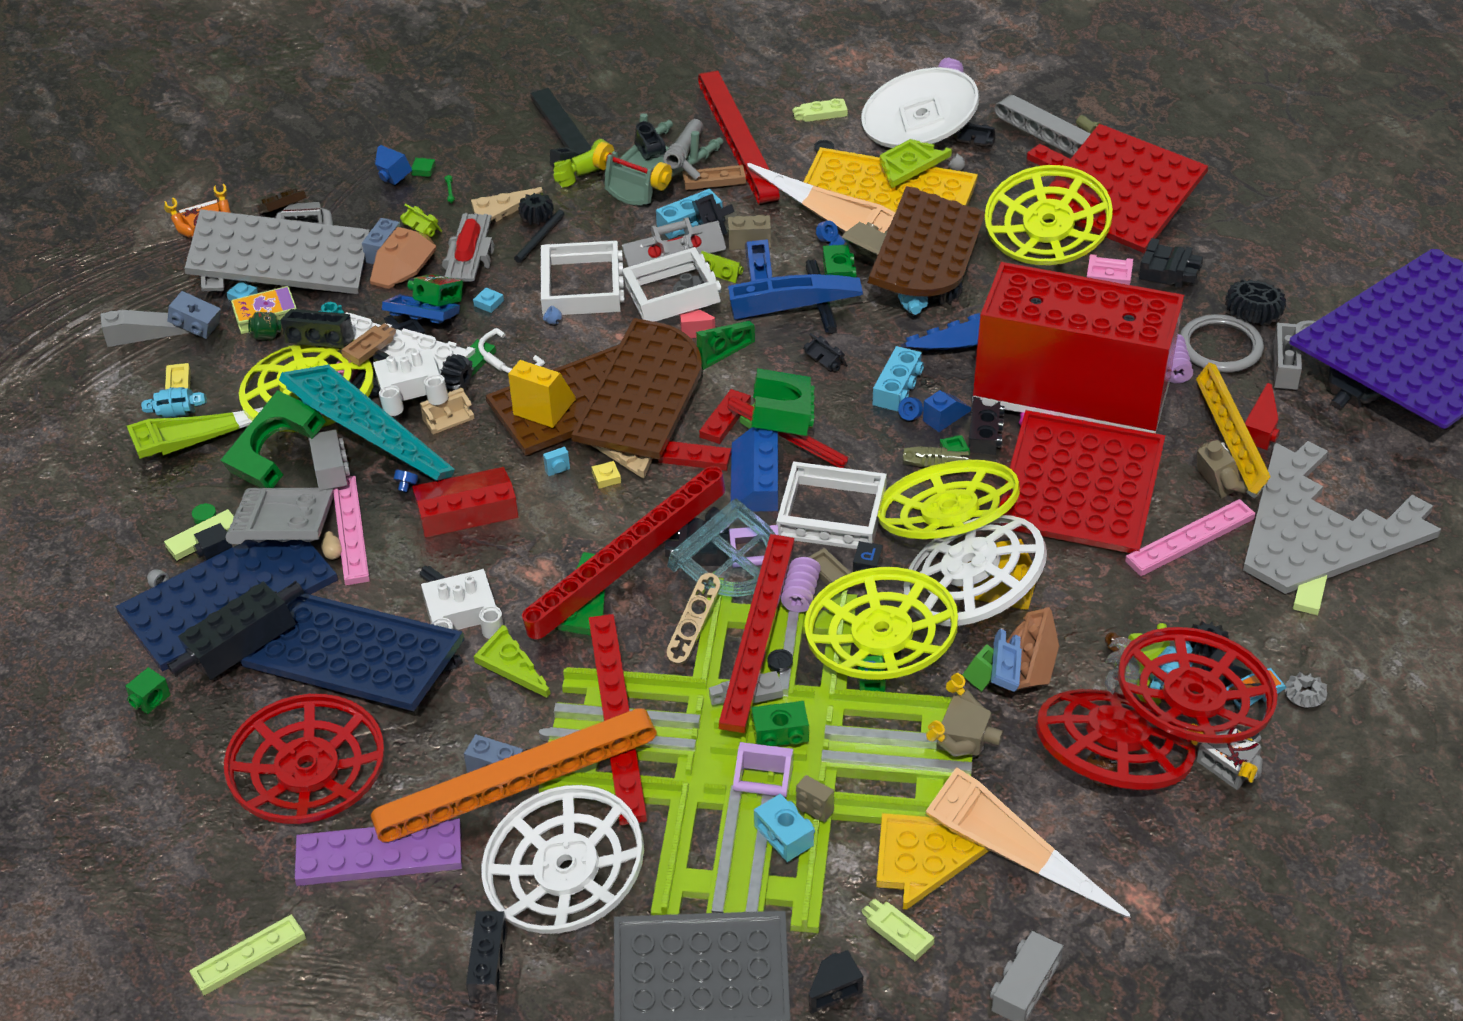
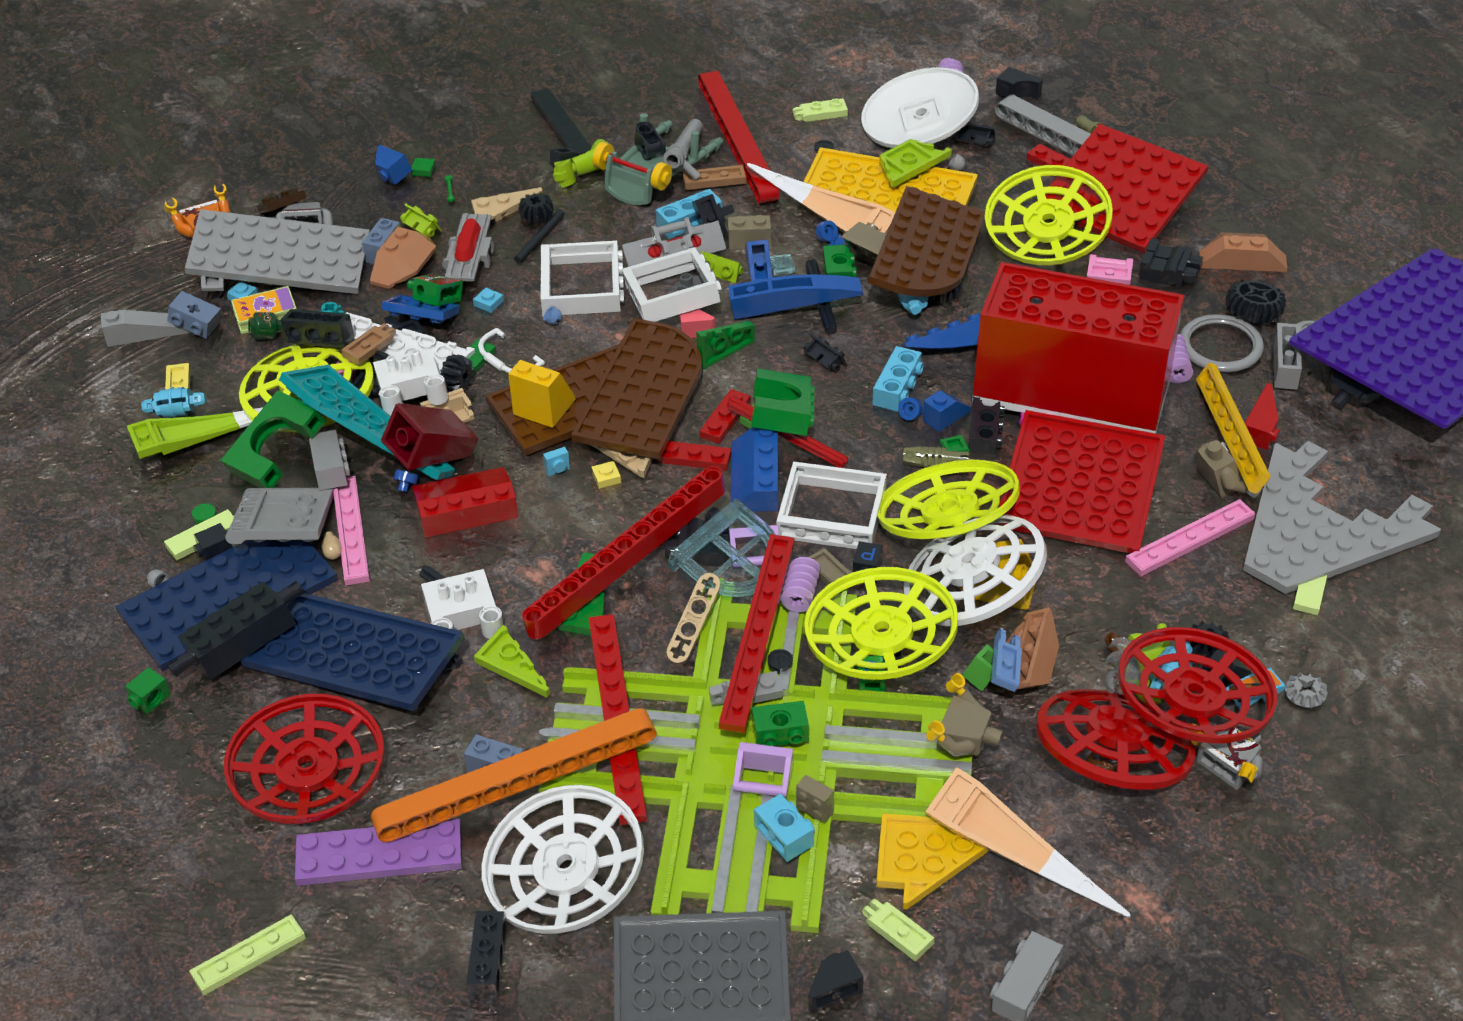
(427, 436): none -> dark red slope
(782, 264): none -> clear light blue tile
(1018, 84): none -> black arch
(1243, 252): none -> nougat wedge

